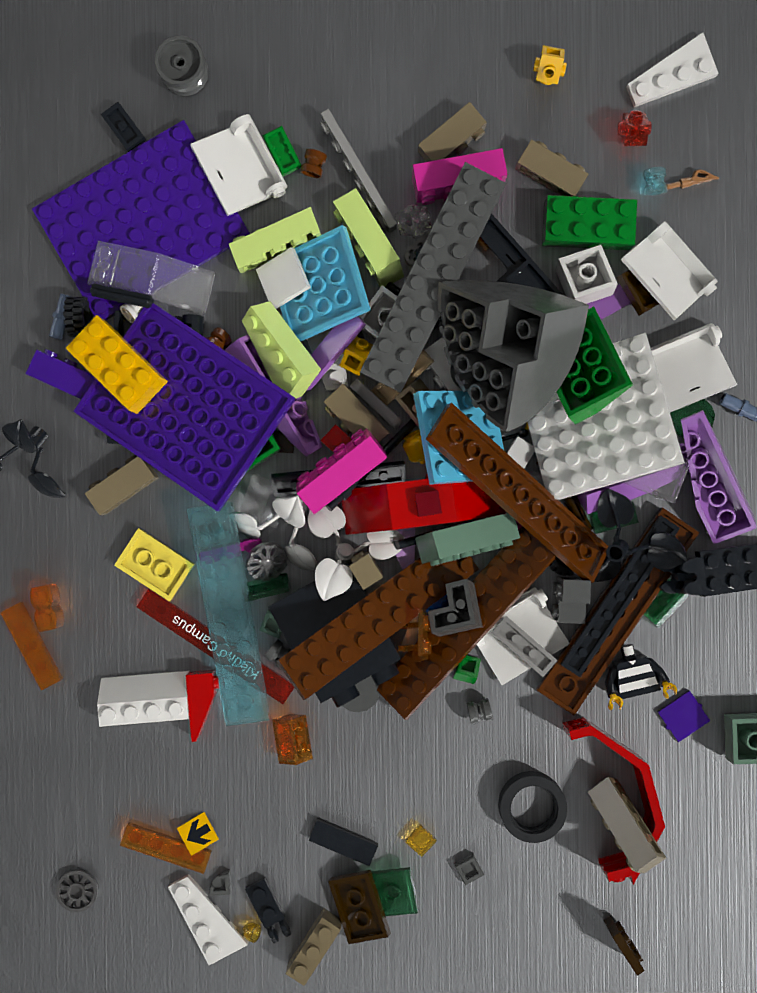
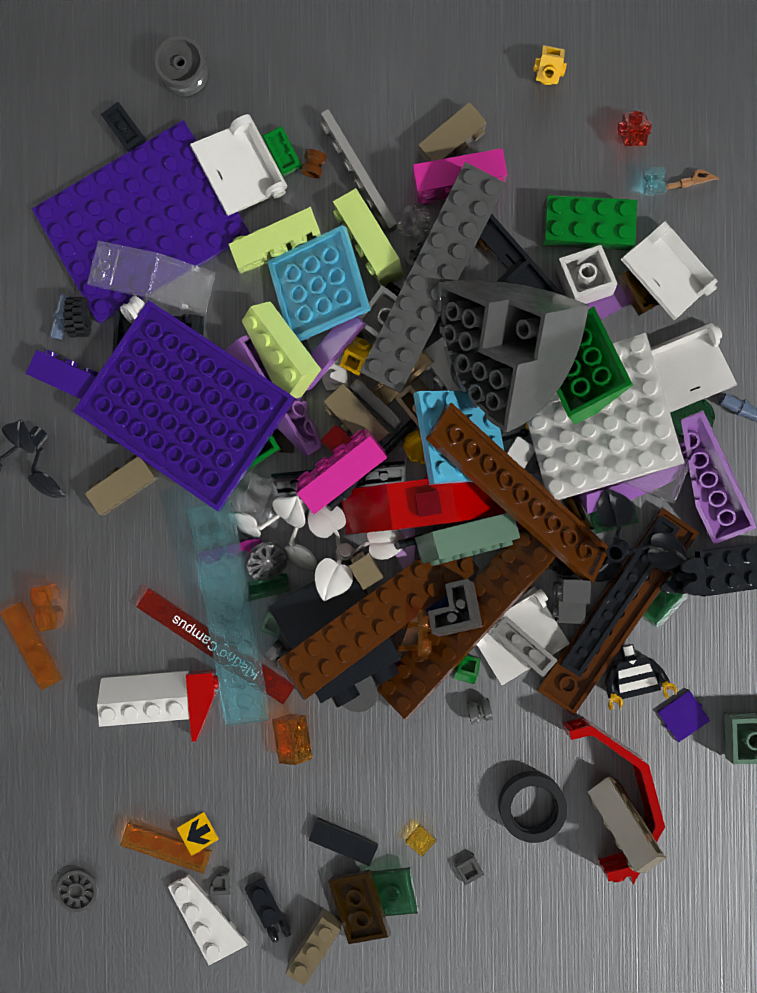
(116, 364): yellow brick -> none
(121, 295): black axle -> none
(154, 564): light yellow plate -> none
(220, 338): reddish brown wheel -> none
(251, 932): clear yellow hinge -> none
(283, 278): white tile -> none
(551, 169): dark tan brick -> none
(625, 944): dark brown plate -> none
(678, 71): white wing -> none

